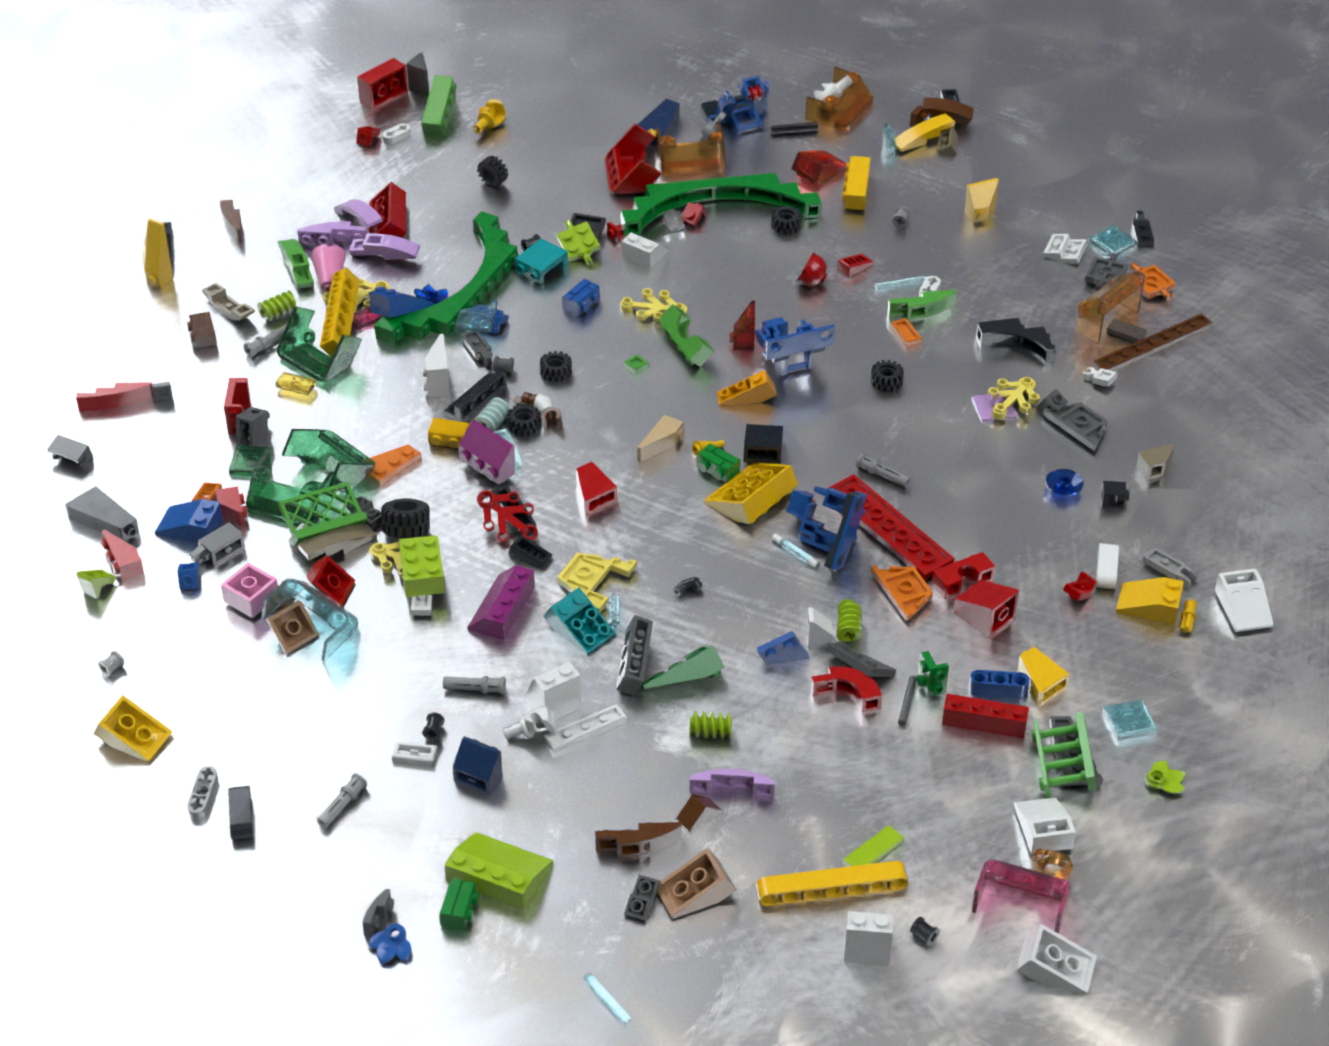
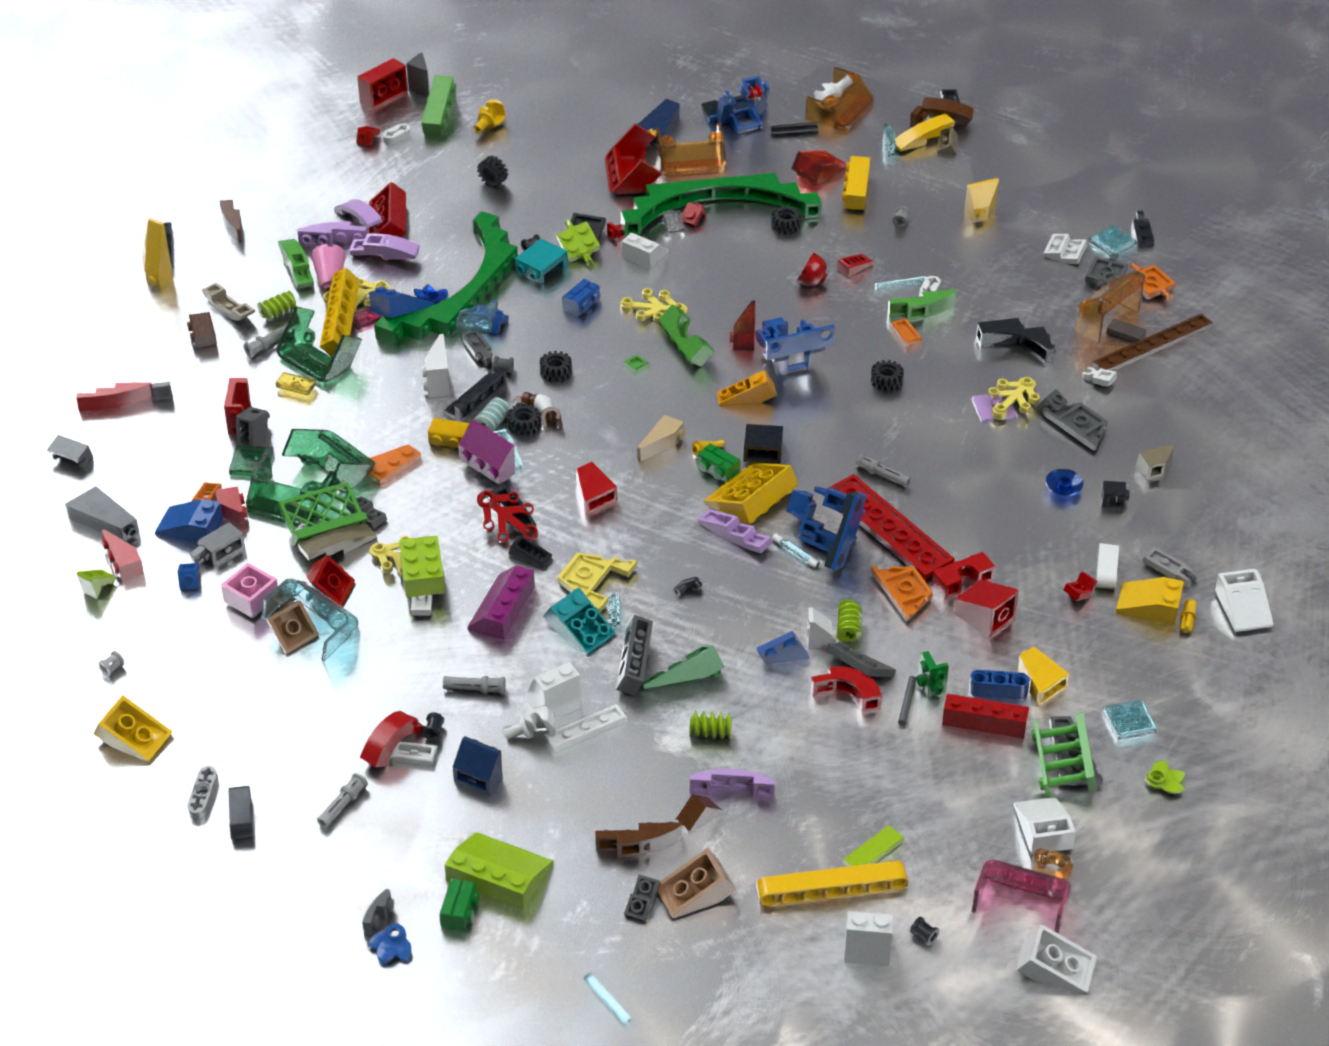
(387, 735): none -> red arch
(405, 518): black tyre -> none
(711, 127): light grey plant -> none
(731, 529): none -> lavender slope

